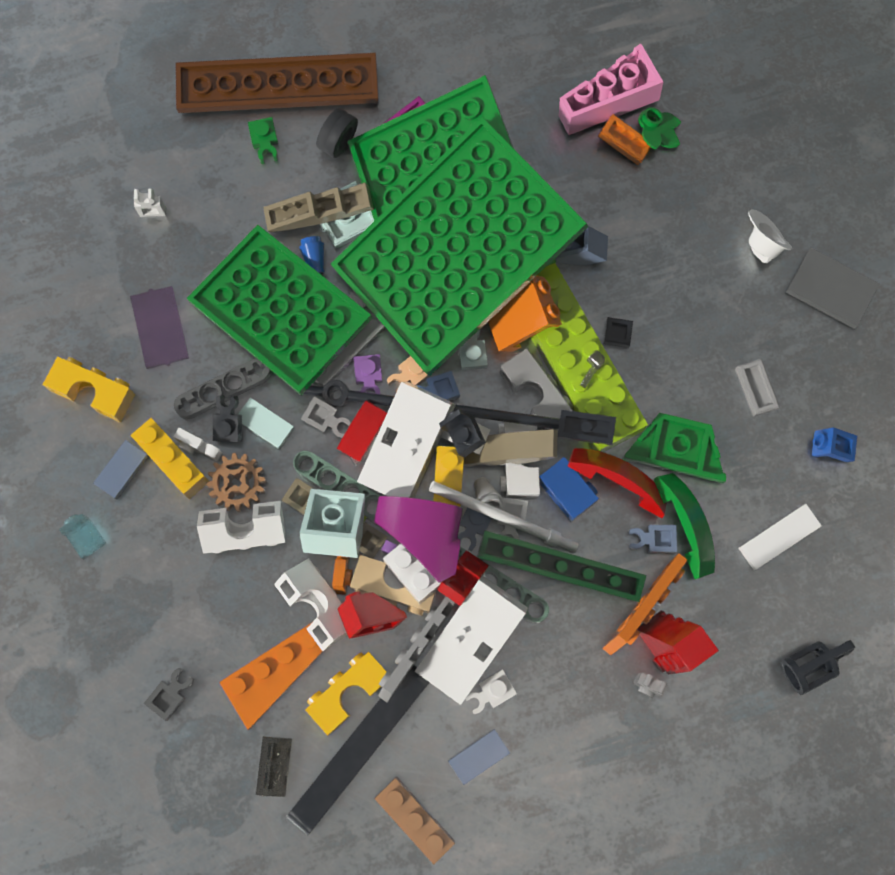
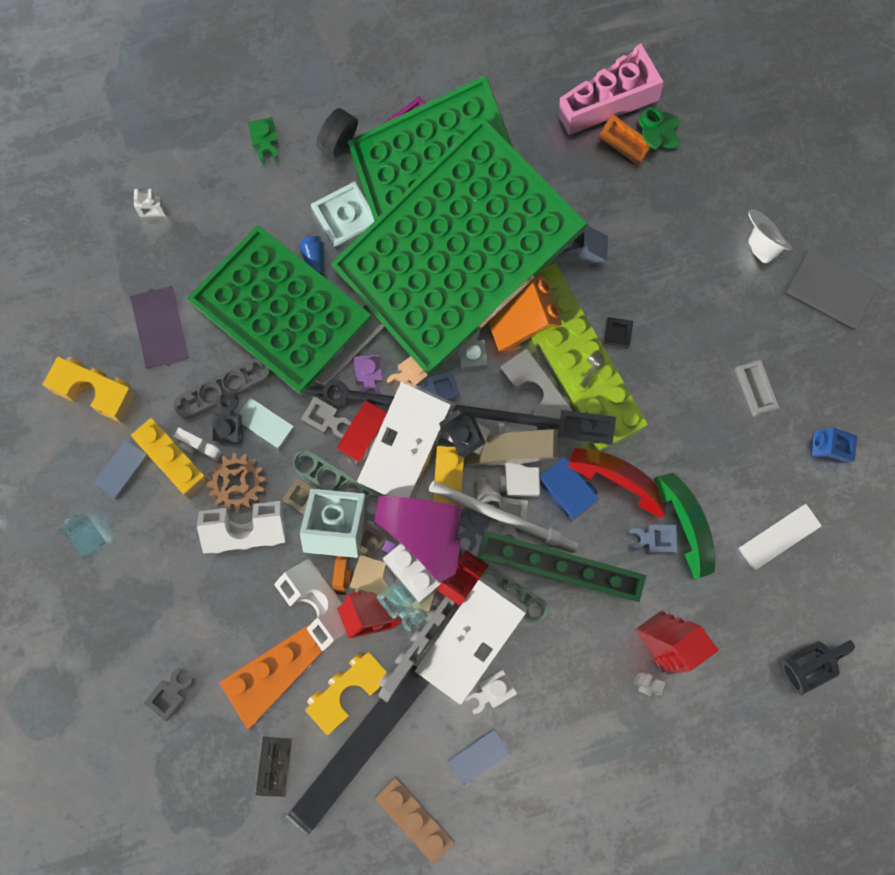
(276, 82): reddish brown plate -> none
(318, 208): dark tan slope -> none
(399, 601): none -> clear light blue plate
(643, 610): orange wing -> none
(679, 447): green wing -> none

